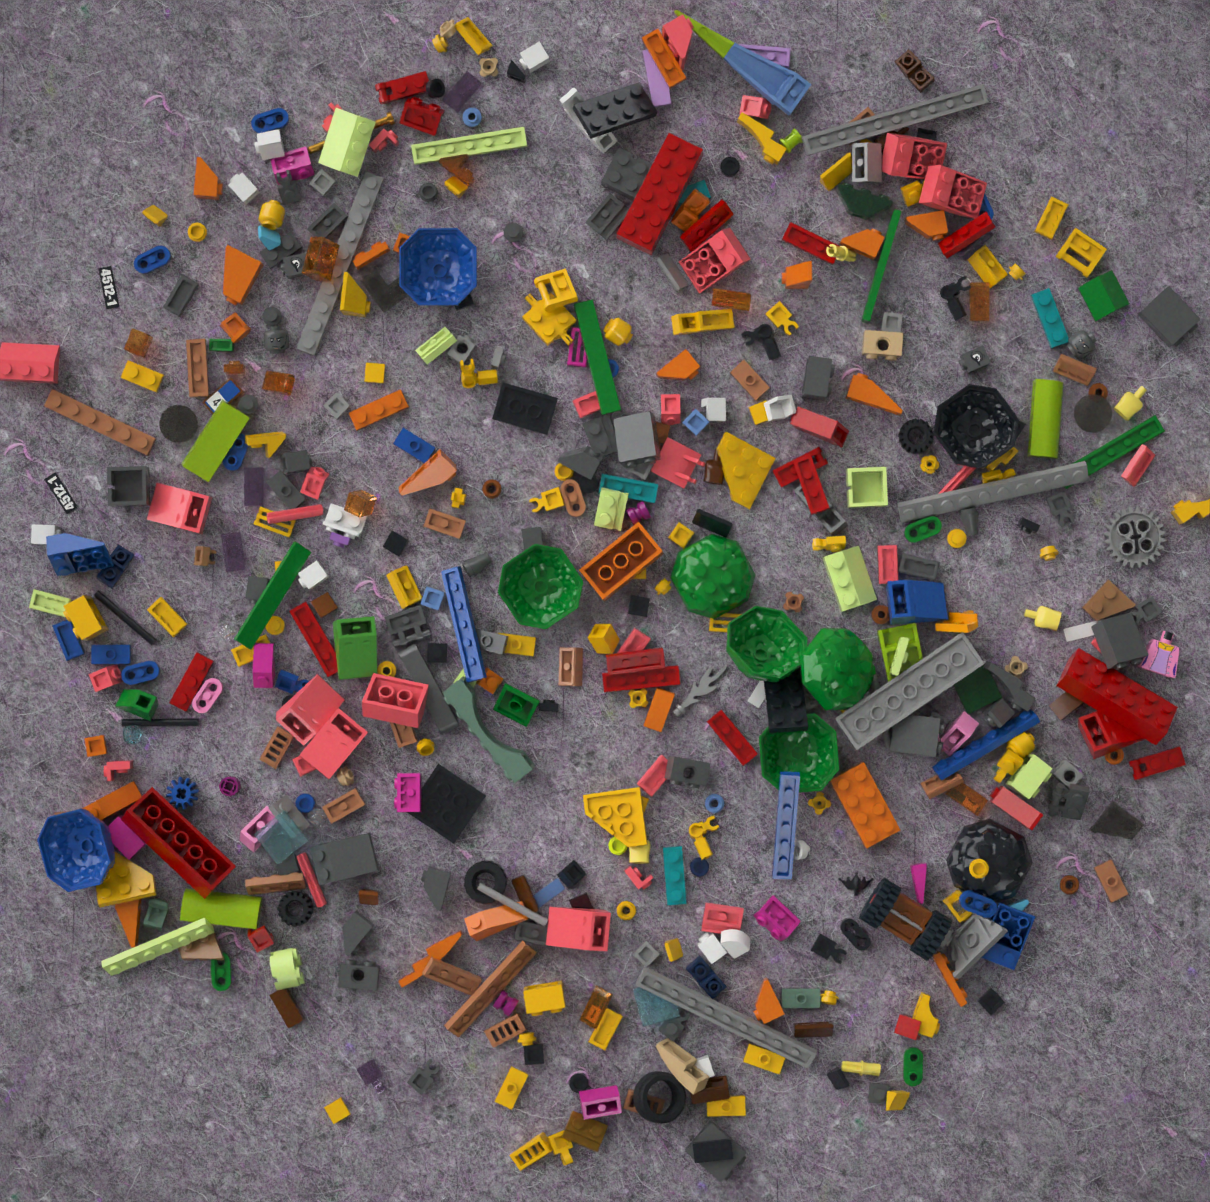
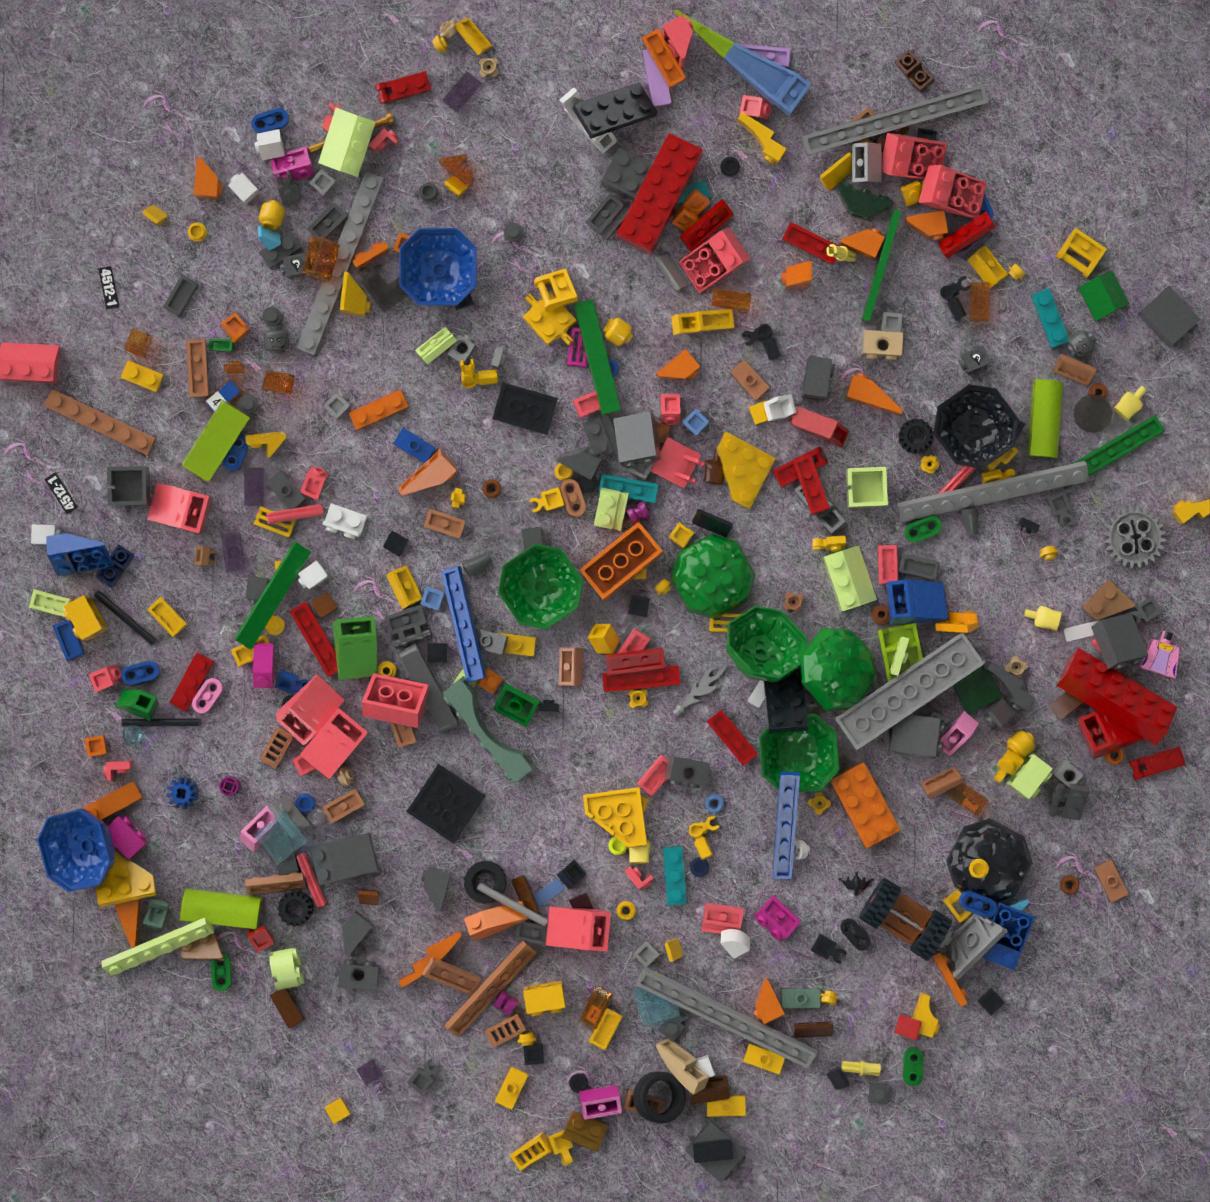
(110, 654): blue plate -> none
(152, 259): blue plate -> none
(178, 423): clear smoke tile -> none
(178, 842): red brick -> none
(239, 275): orange slope -> none
(296, 462): dark grey brick -> none
(340, 540): medium lavender plate -> none
(360, 503): clear orange panel -> none
(374, 373): yellow tile -> none
(408, 792): dark pink bracket -> none
(421, 115): red bracket -> none
(425, 747): yellow plate -> none
(435, 88): black tile -> none
(470, 145): yellowish green plate -> none
(472, 123): medium blue plate -> none
(515, 73): black slope -> none
(533, 57): white brick -> none
(659, 709): orange slope -> none
(706, 977): dark blue slope -> none
(711, 947): white brick -> none
(715, 409): white panel -> none
(780, 316): yellow plate -> none
(791, 140): lime bush -> none
(896, 1099): yellow slope -> none
(919, 876): dark pink slope -> none
(956, 538): yellow plate -> none
(985, 744): blue plate -> none
(1015, 807): slope -> none
(1051, 218): yellow plate -> none
(1117, 822): clear smoke wing -> none
(1138, 465): coral plate -> none

